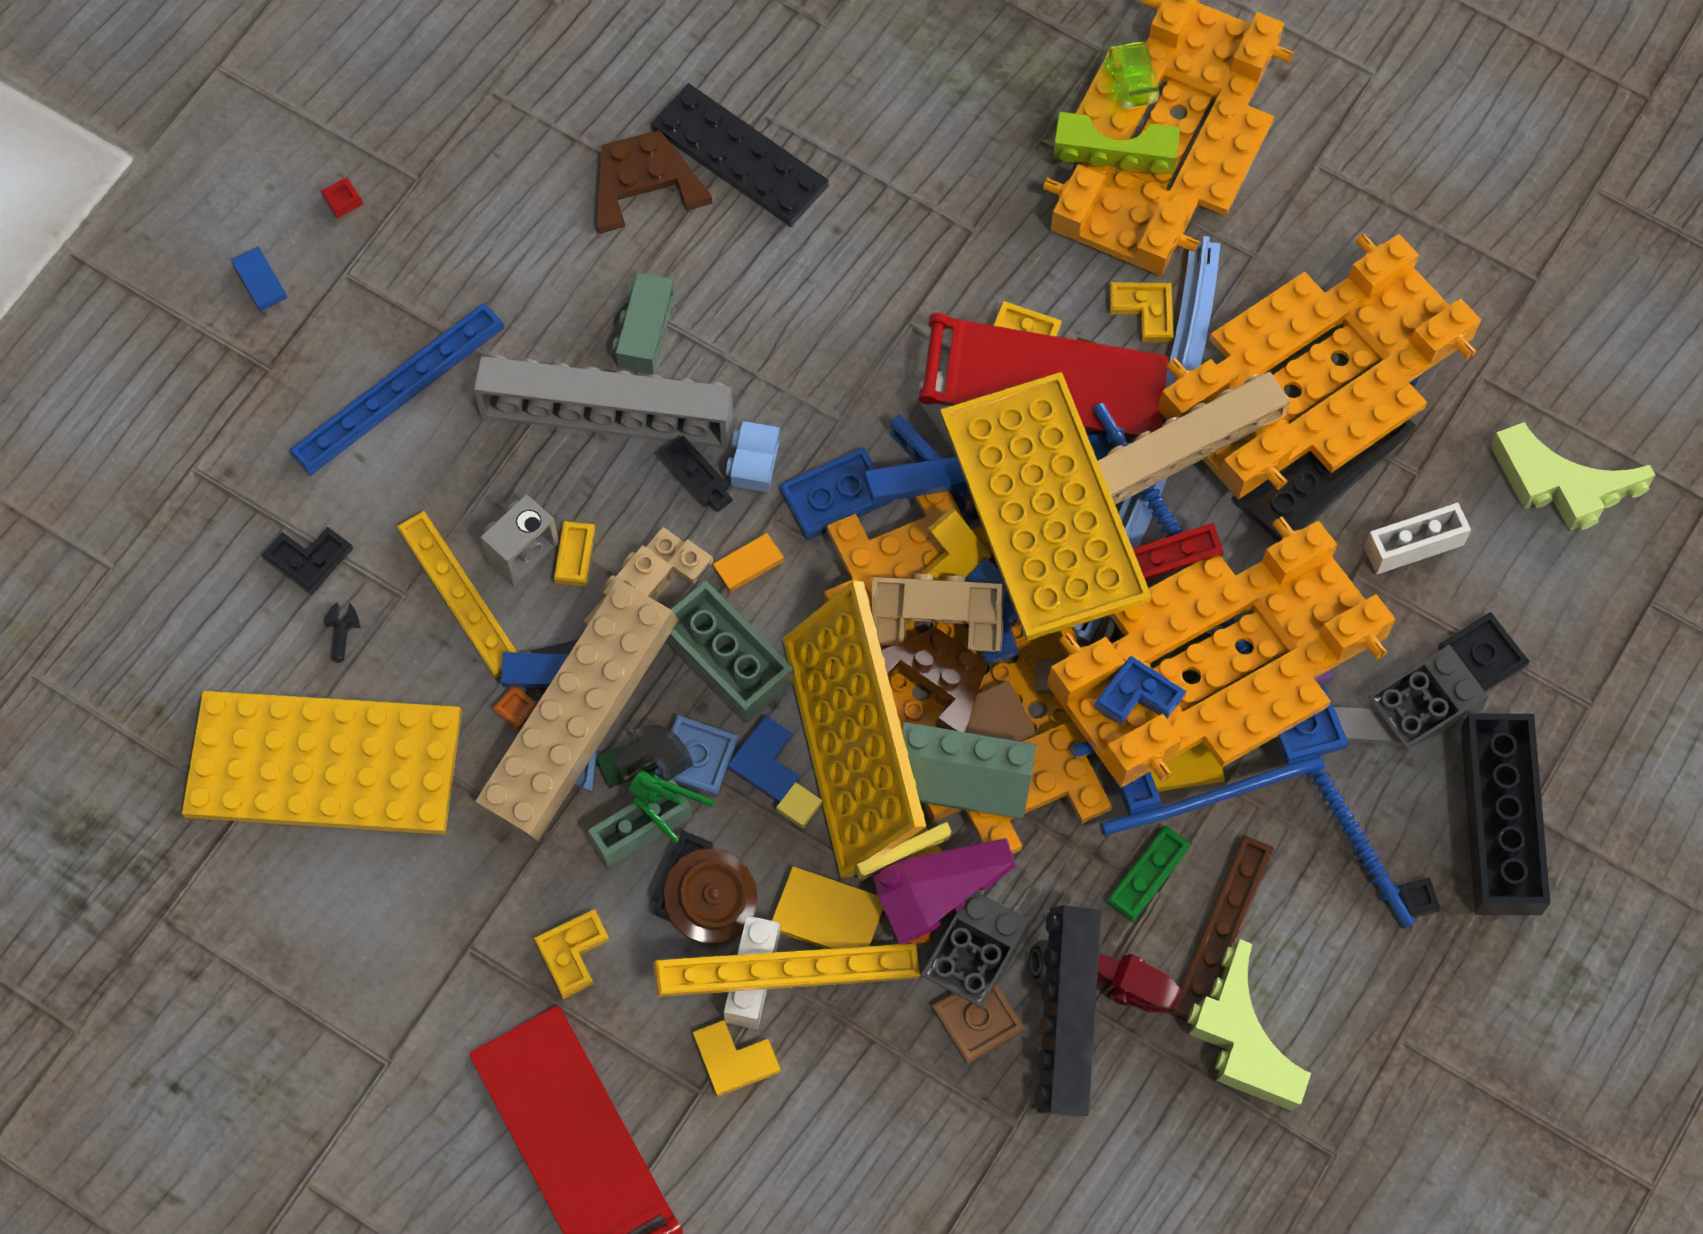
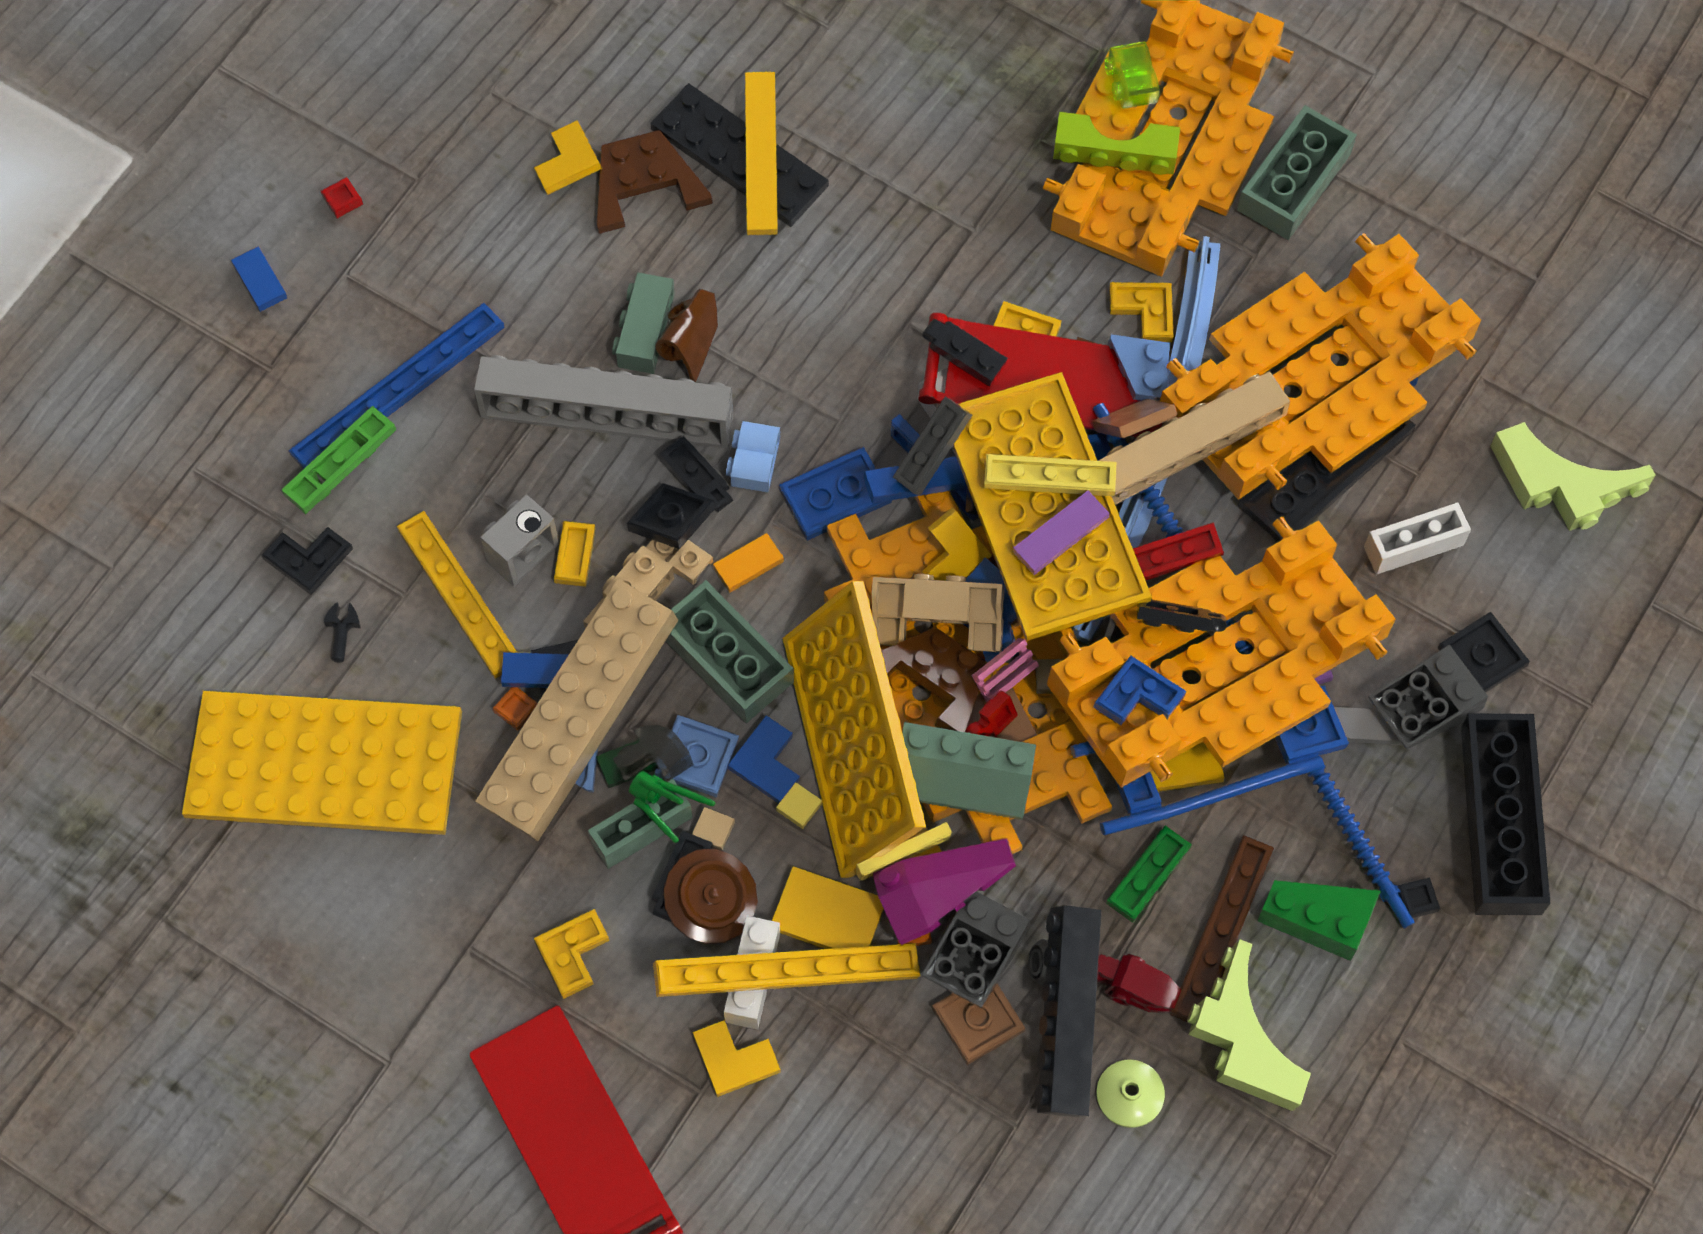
(339, 459): none -> bright green hinge
(573, 164): none -> yellow tile
(671, 515): none -> black tile
(690, 332): none -> reddish brown panel
(714, 827): none -> tan tile
(761, 153): none -> yellow tile
(932, 446): none -> dark grey tile
(964, 350): none -> black hinge
(994, 716): none -> red plate
(1015, 677): none -> bright pink tile
(1050, 475): none -> light yellow tile
(1061, 532): none -> medium lavender tile
(1127, 1109): none -> yellowish green dish
(1135, 418): none -> medium nougat tile
(1142, 364): none -> medium blue wing
(1181, 616): none -> black hinge
(1296, 172): none -> sand green brick
(1320, 914): none -> green wedge

